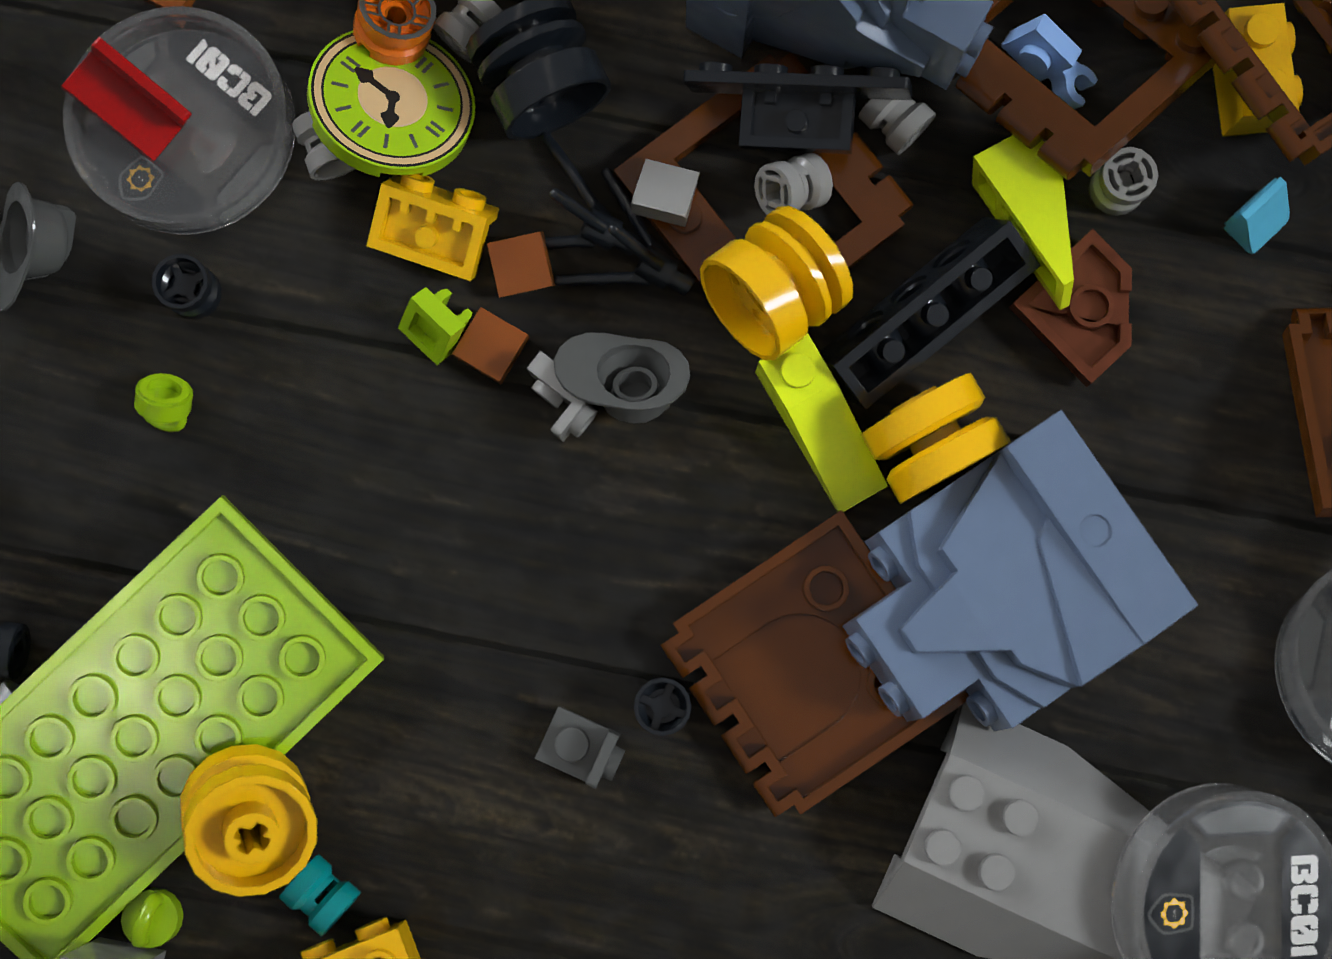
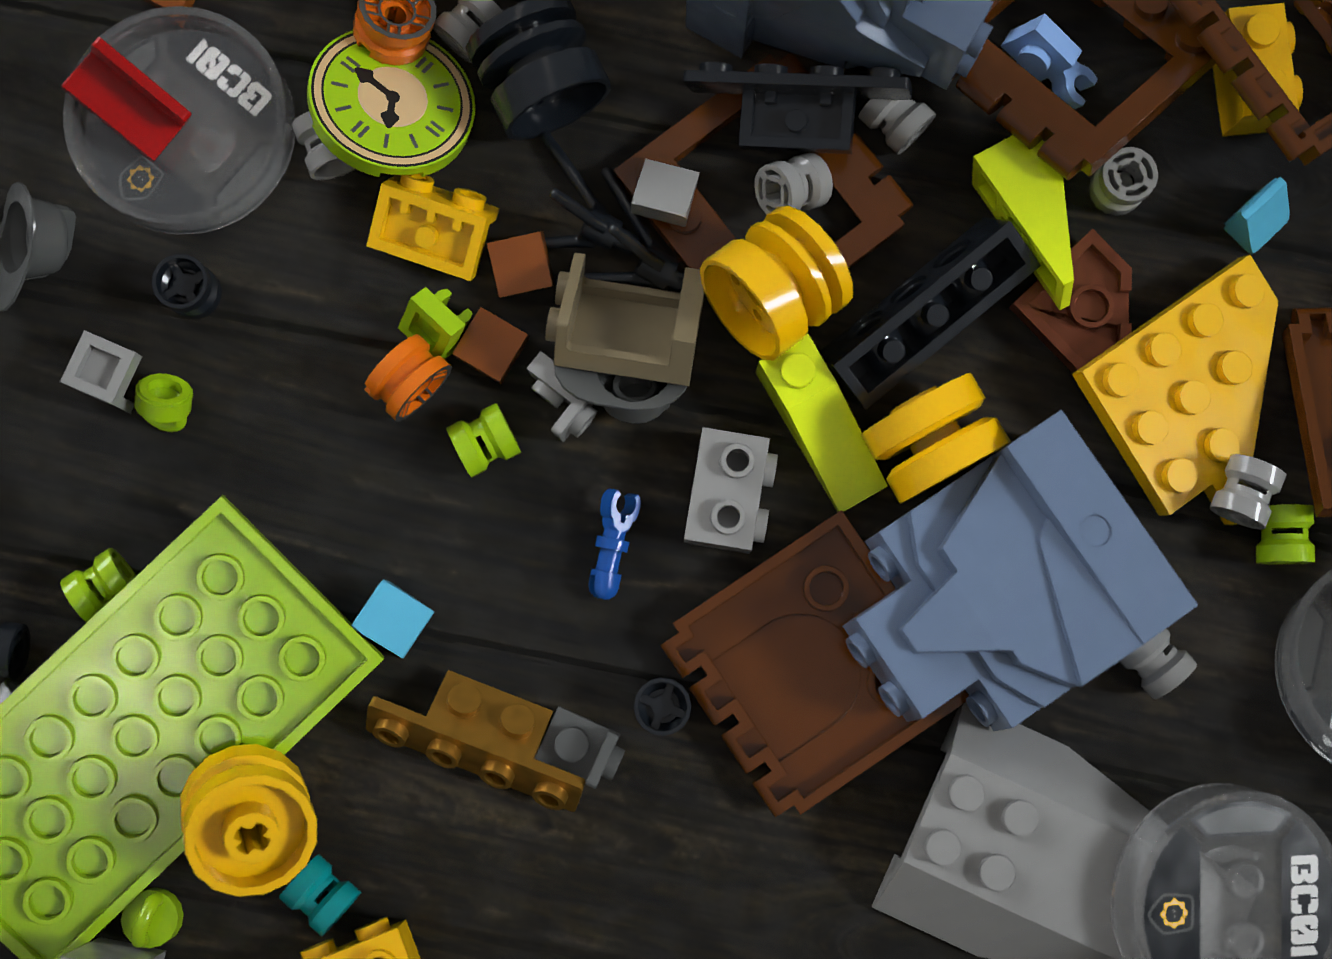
(93, 588): none -> lime wheel
(102, 370): none -> light grey panel
(392, 618): none -> medium azure slope
(407, 377): none -> orange wheel
(481, 733): none -> pearl gold bracket
(495, 434): none -> lime wheel
(604, 579): none -> blue piece
(625, 326): none -> dark tan panel
(728, 491): none -> light grey brick
(1160, 665): none -> light grey wheel
(1188, 386): none -> yellow wing
(1248, 491): none -> light grey wheel
(1287, 547): none -> lime wheel

